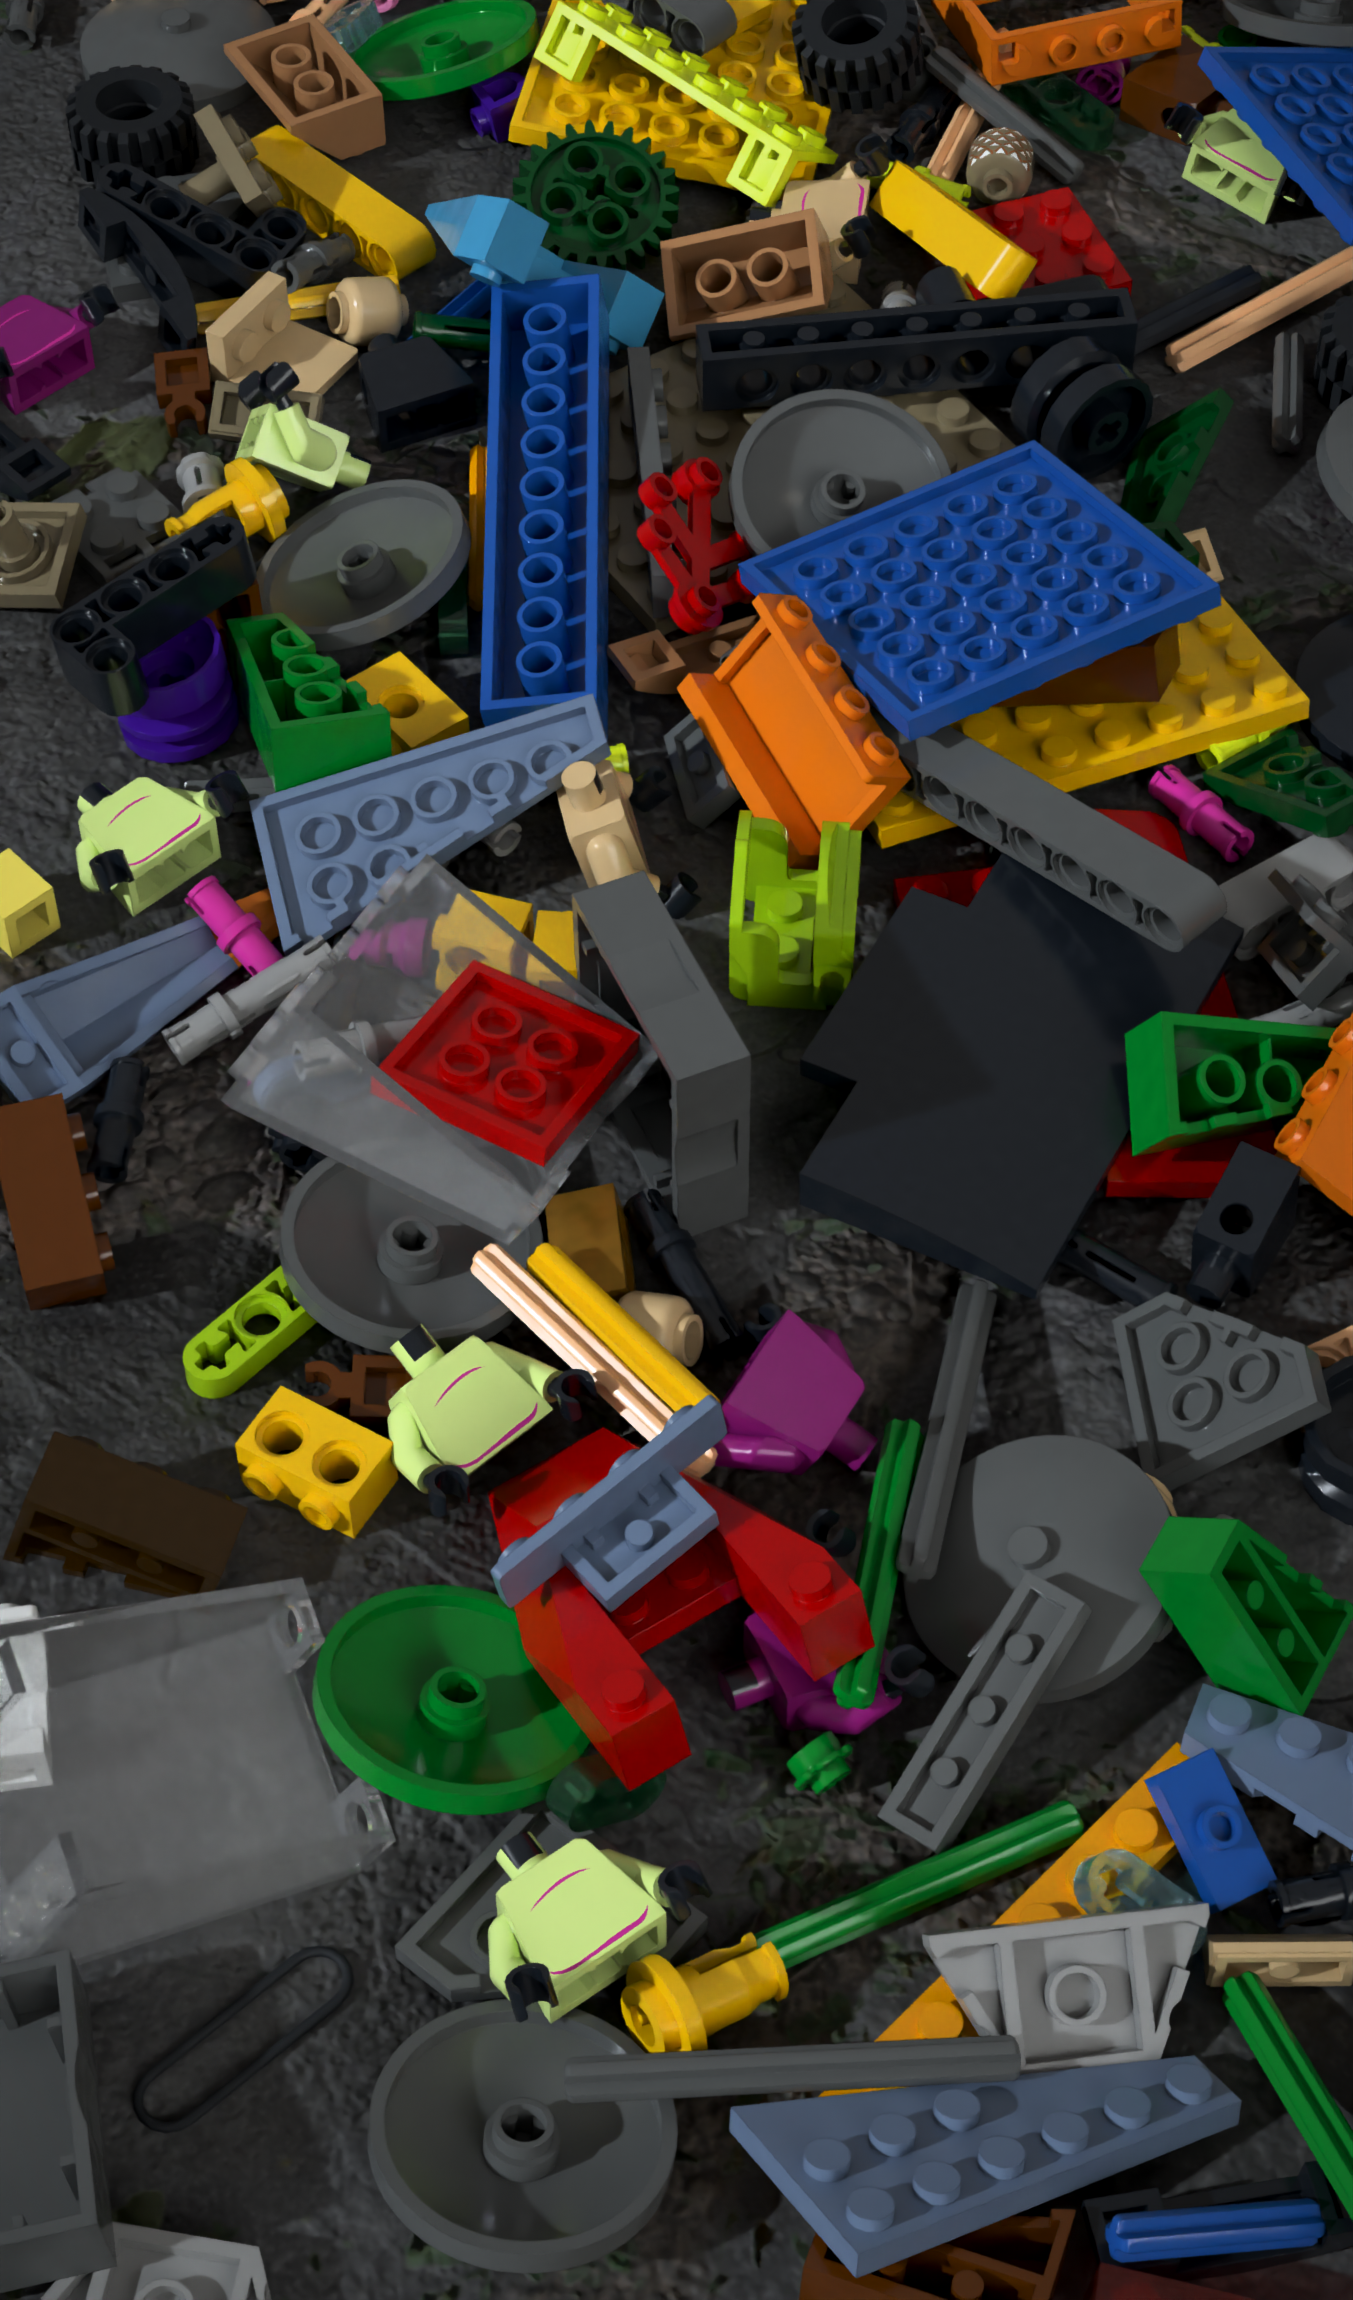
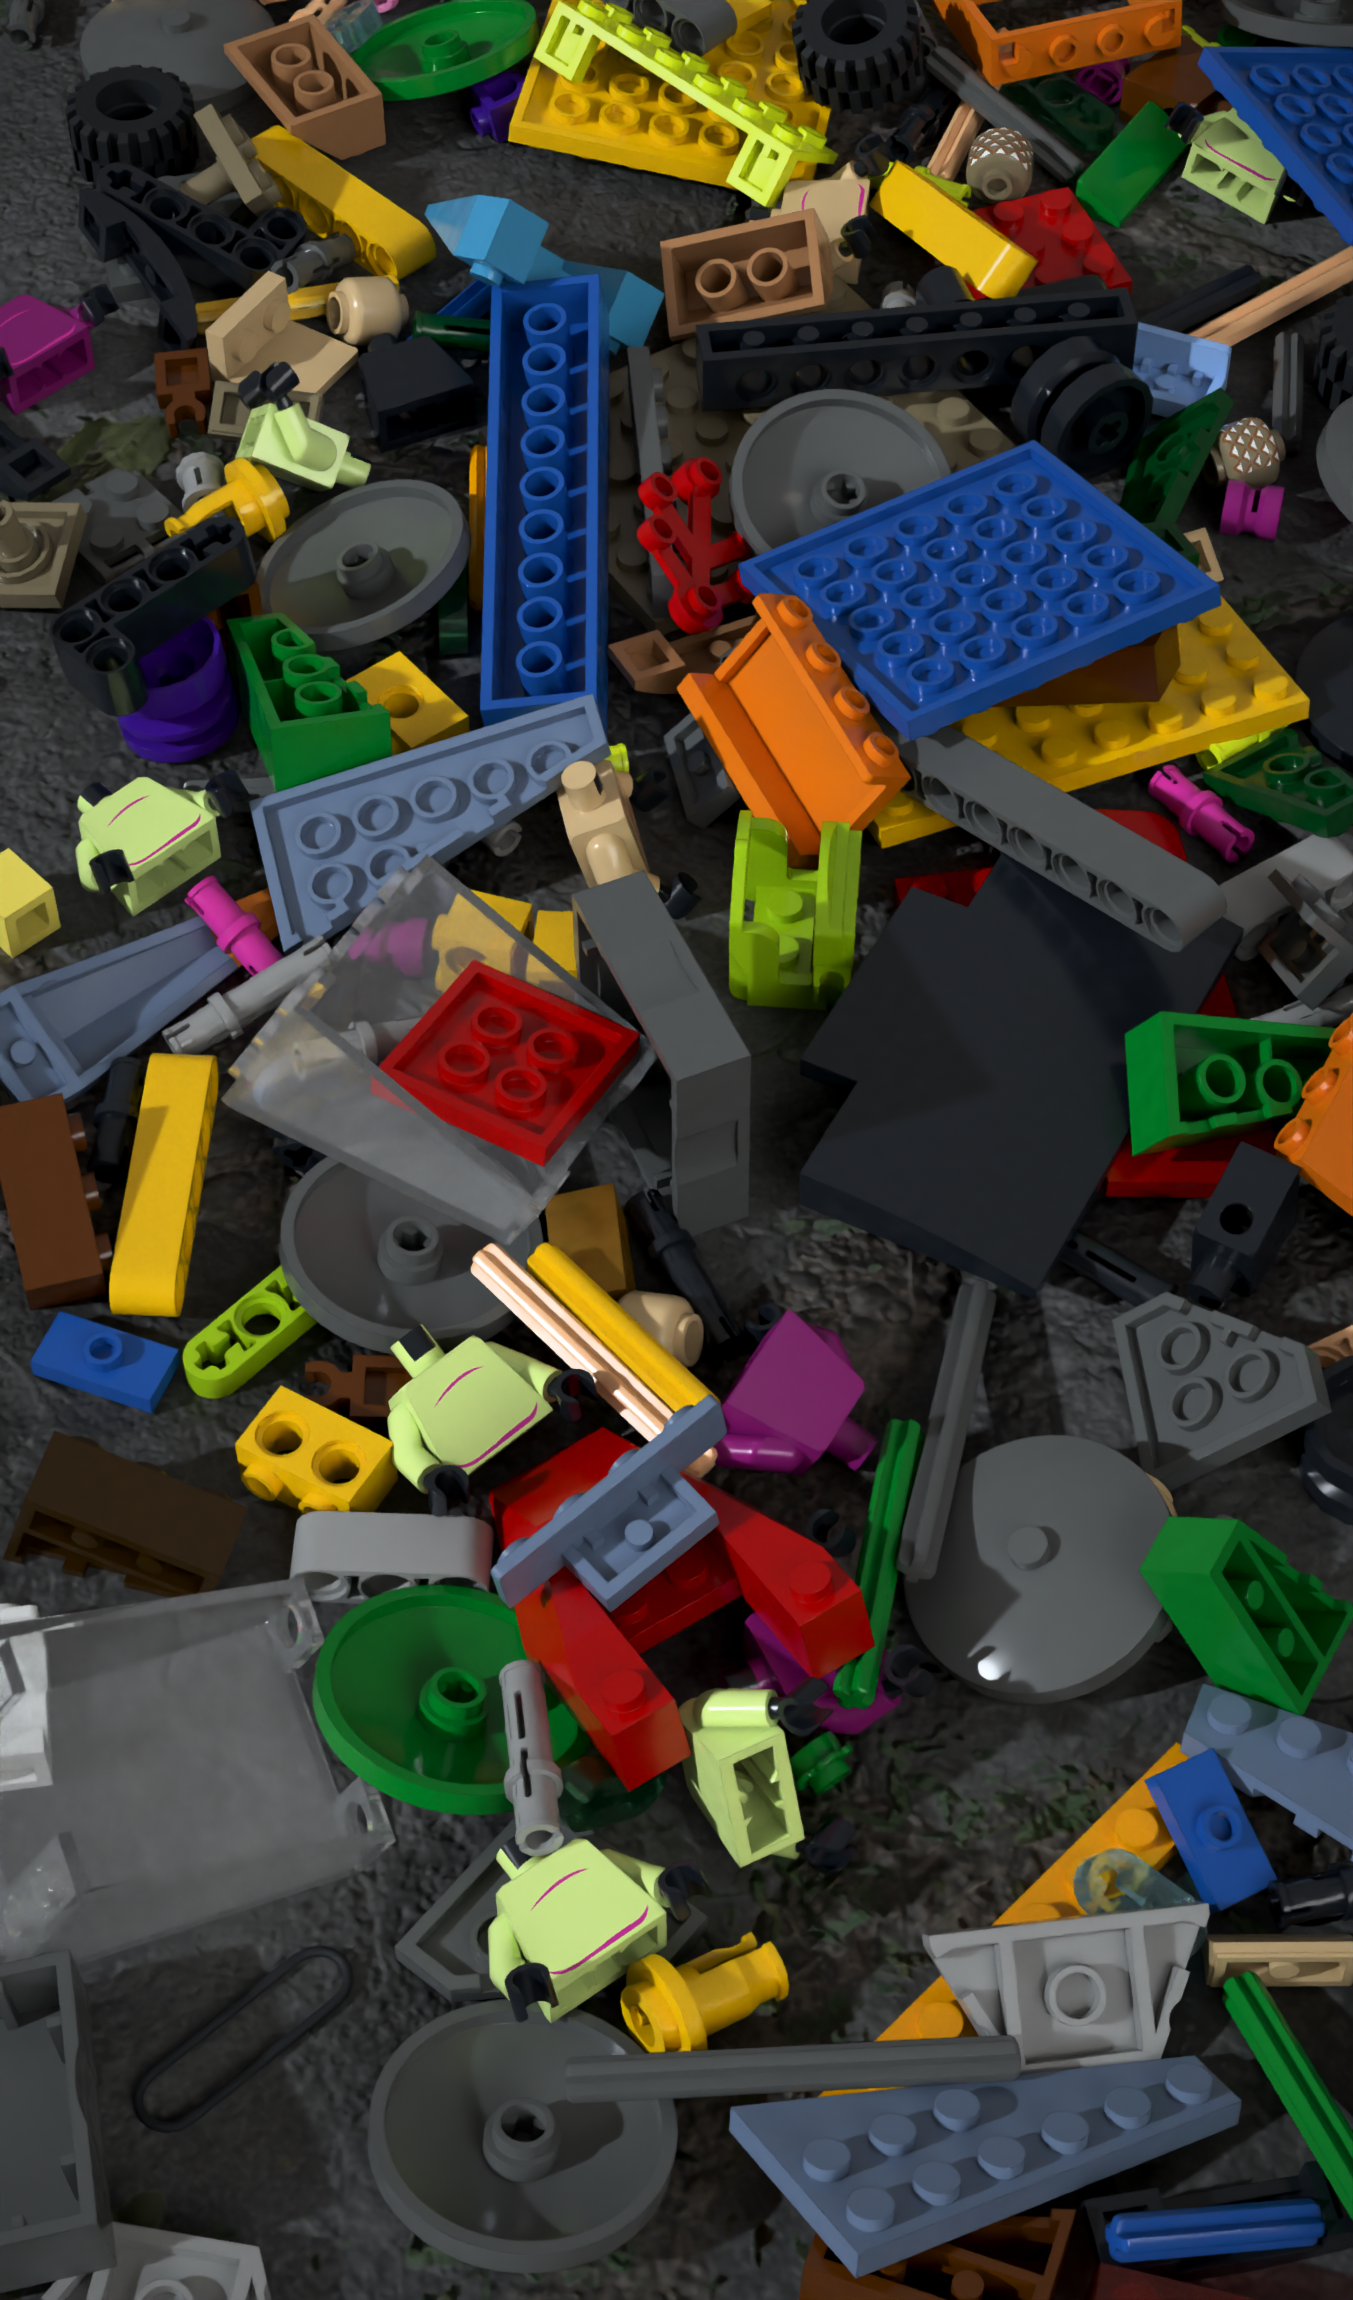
(105, 1362): none -> blue plate
(164, 1186): none -> yellow beam
(370, 1553): none -> light grey beam
(533, 1778): none -> light grey pin
(597, 196): dark green gear -> none
(745, 1774): none -> yellowish green torso
(924, 1884): green axle -> none
(985, 1713): dark grey plate -> none
(1130, 167): none -> green slope
(1179, 367): none -> light blue bracket
(1239, 507): none -> magenta wheel
(1246, 453): none -> dark tan head

